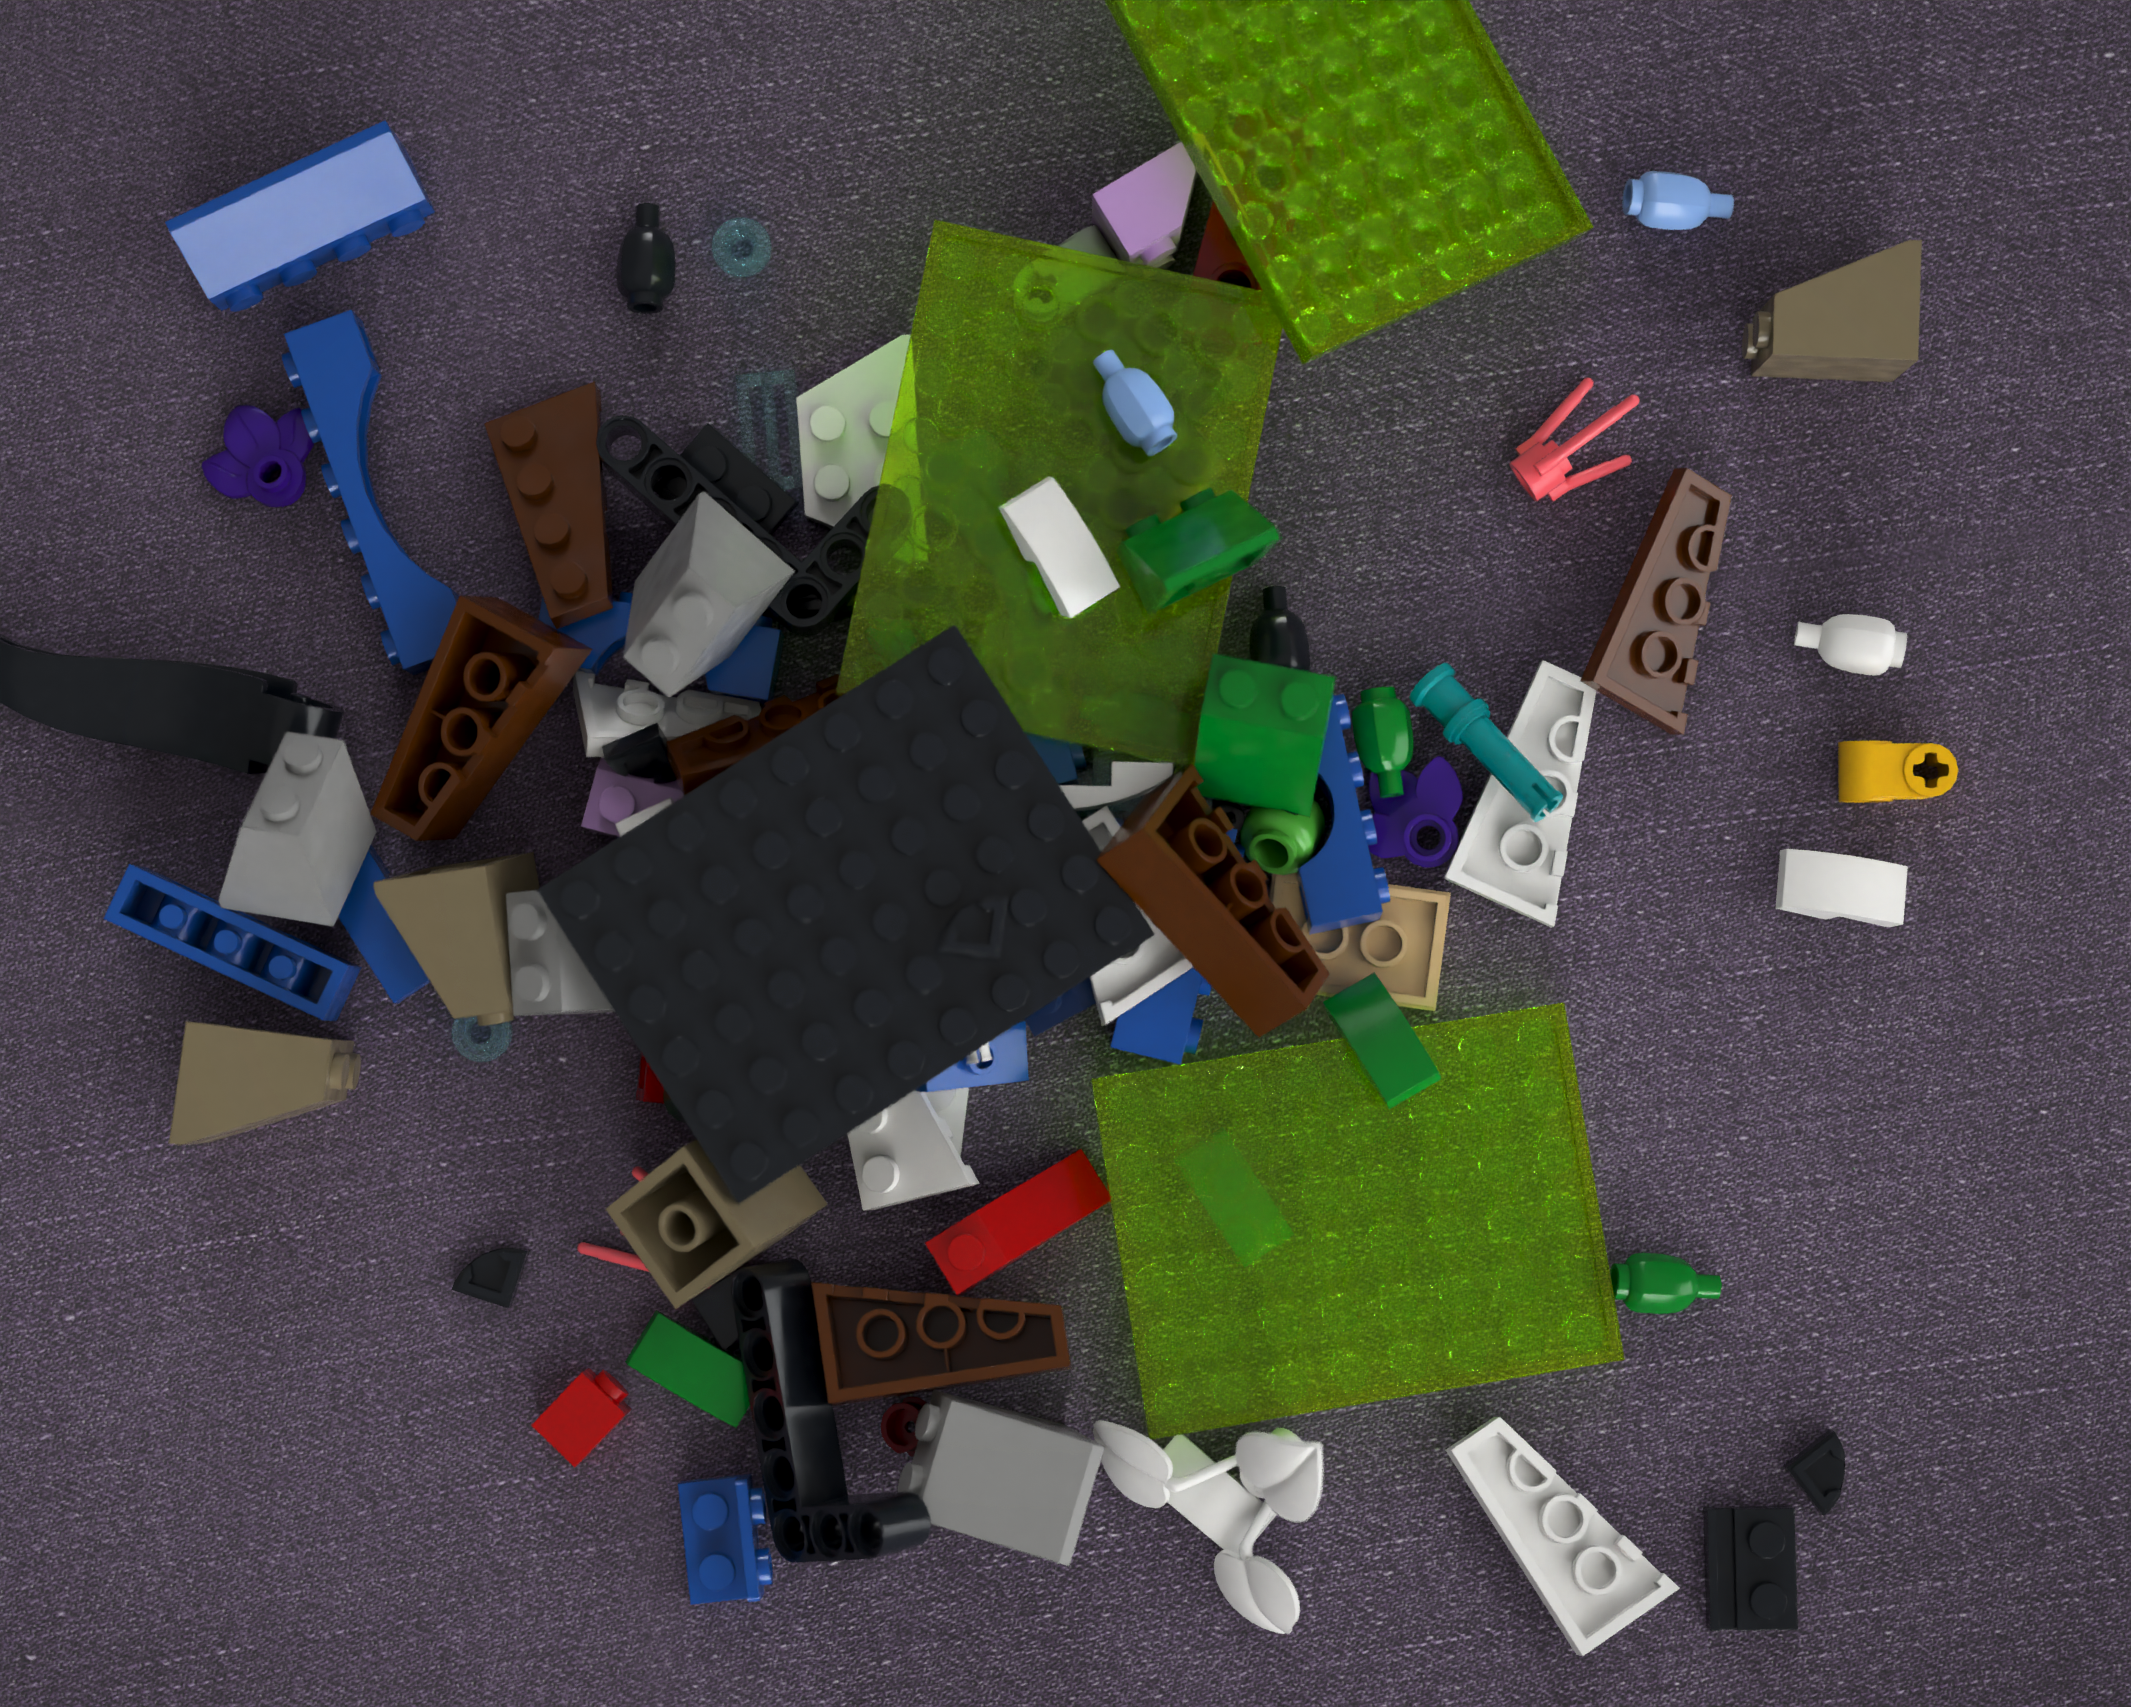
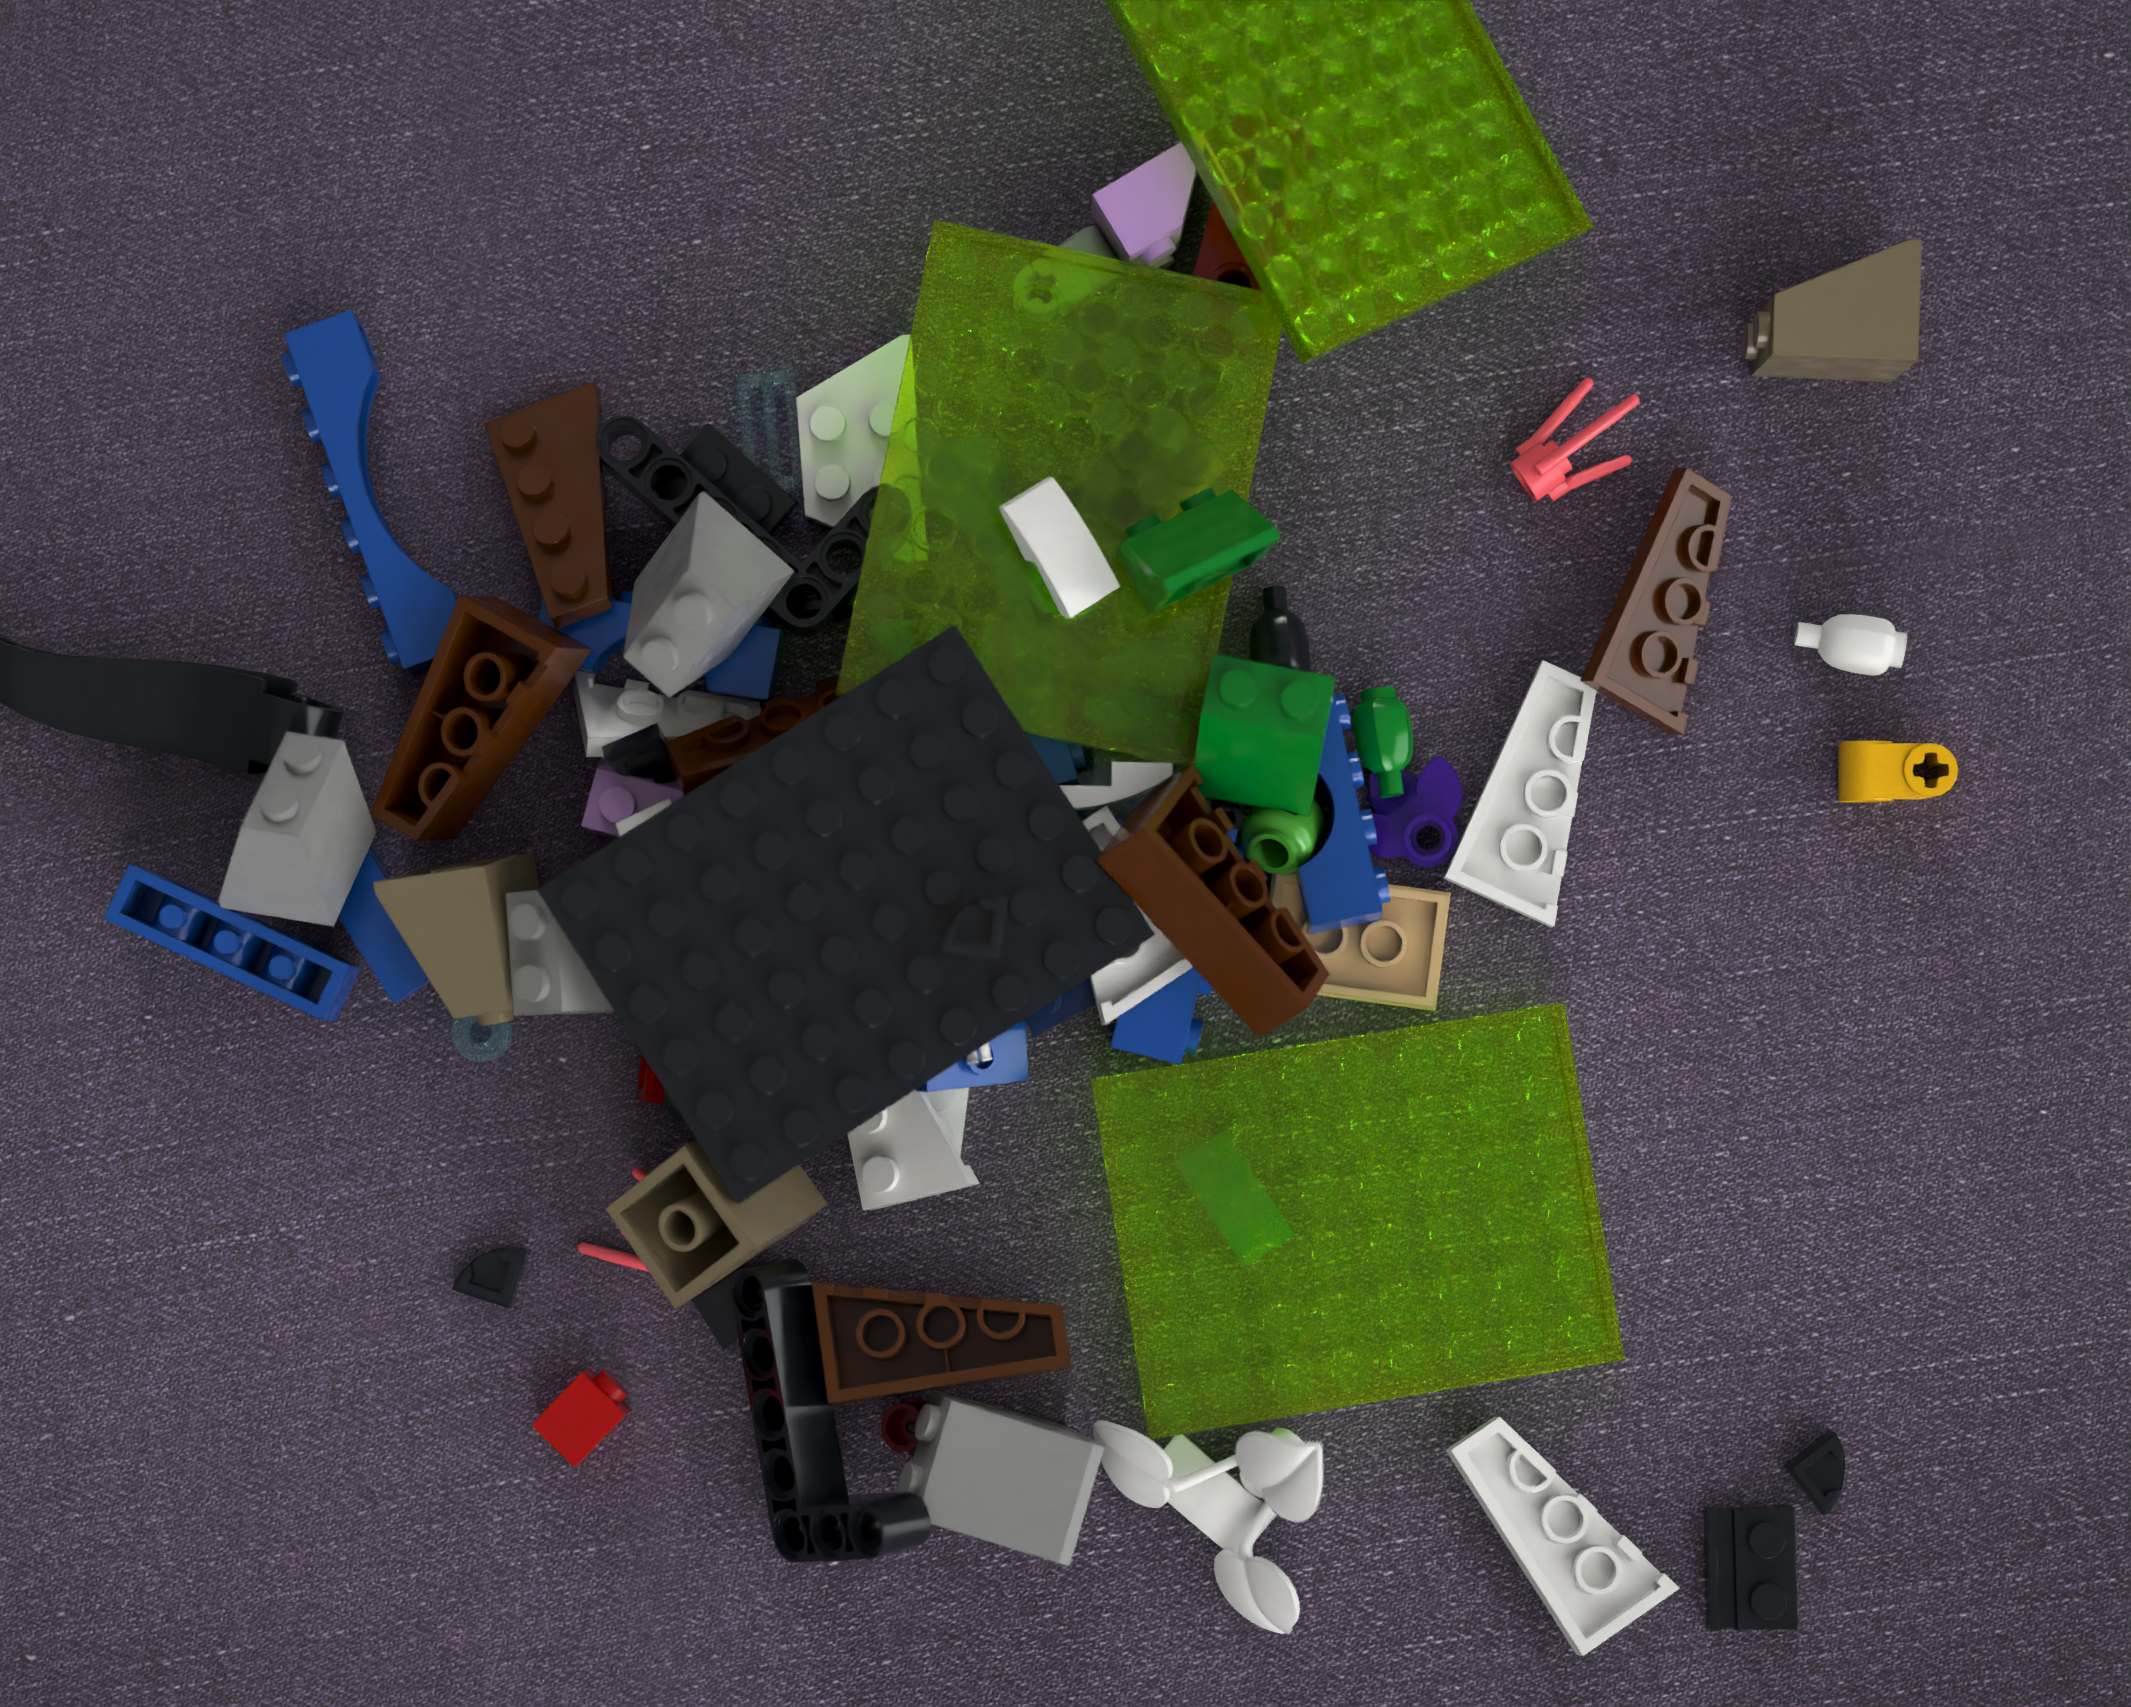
(254, 1077): dark tan slope -> none
(256, 451): dark purple plate -> none
(302, 218): slope -> none
(646, 263): black plant -> none
(691, 1368): green slope -> none
(723, 1539): blue bracket -> none
(736, 230): clear light blue plate -> none
(1018, 1222): red slope -> none
(1136, 405): light blue plant -> none
(1382, 1040): green slope -> none
(1468, 723): teal pin -> none
(1660, 1283): green plant -> none
(1673, 201): light blue plant -> none
(1841, 886): white slope -> none

